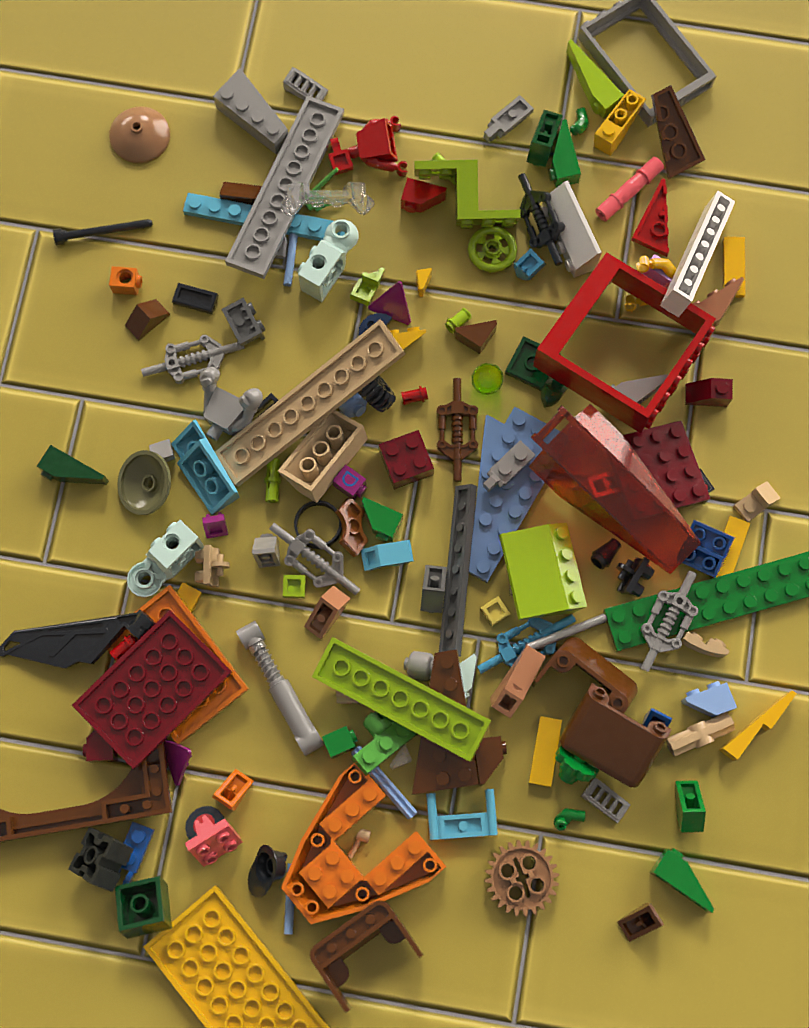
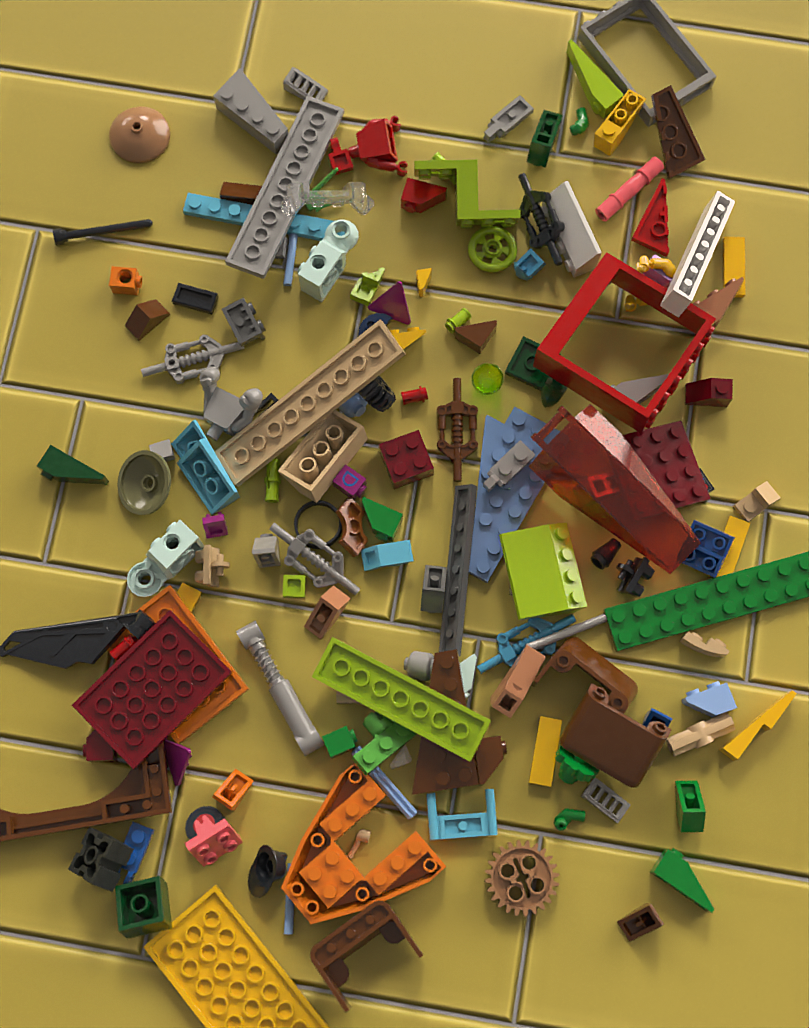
(495, 611): light yellow tile -> none
(564, 162): green slope -> none
(678, 602): light grey bar -> none

